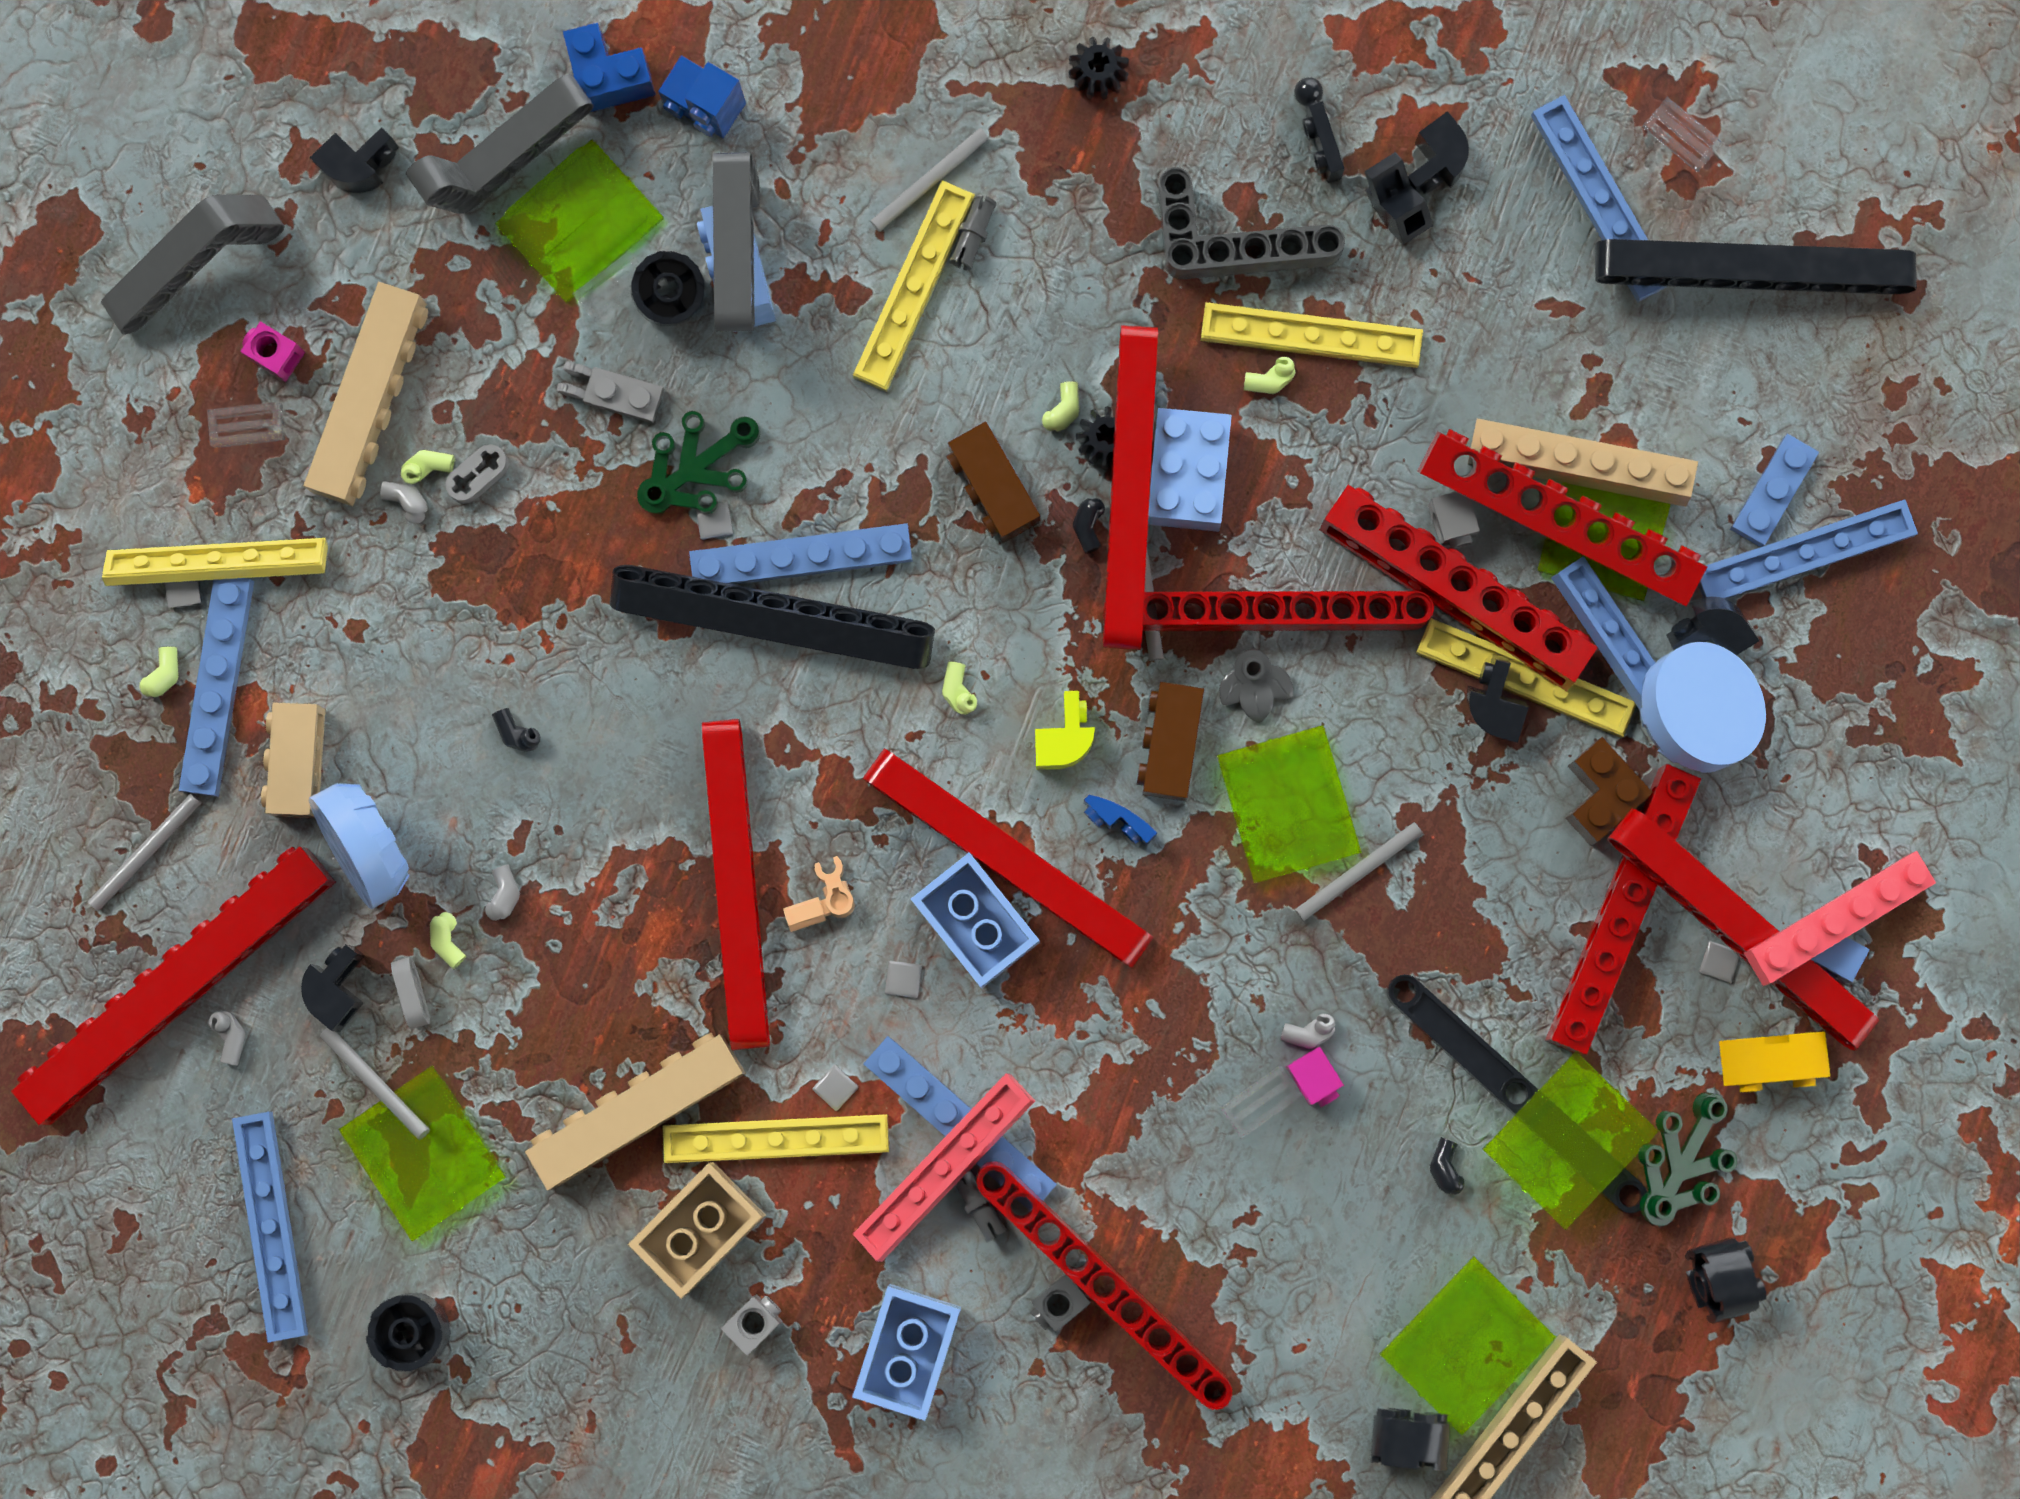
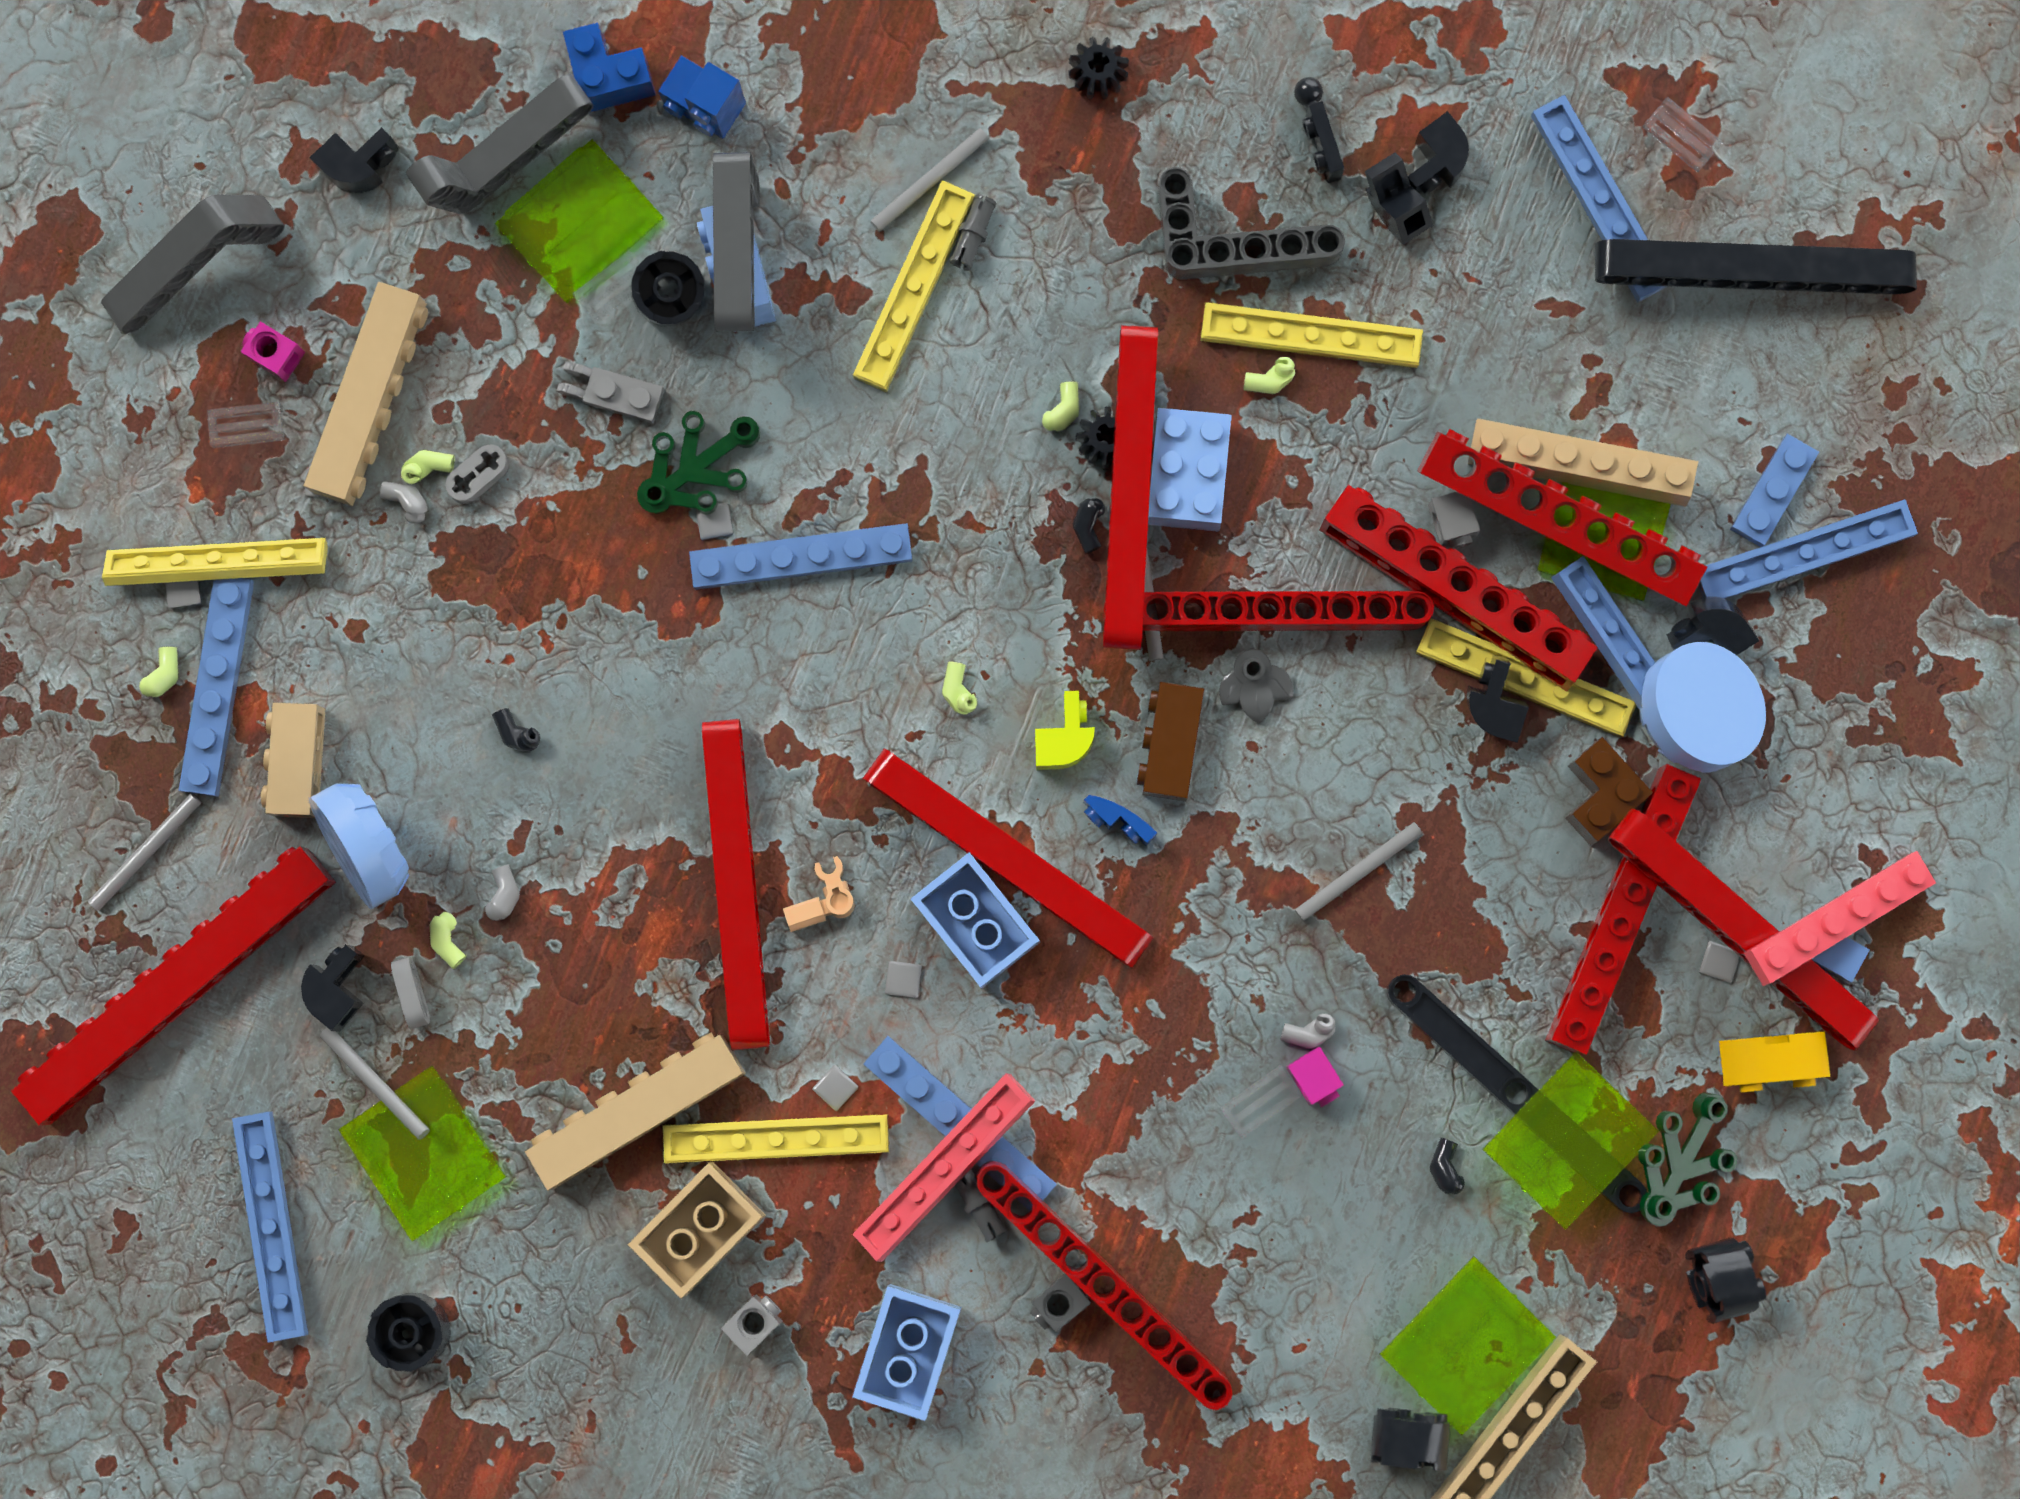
(231, 1033): light grey arm -> none
(772, 616): black beam -> none
(992, 483): reddish brown brick -> none
(1288, 804): clear neon green piece -> none

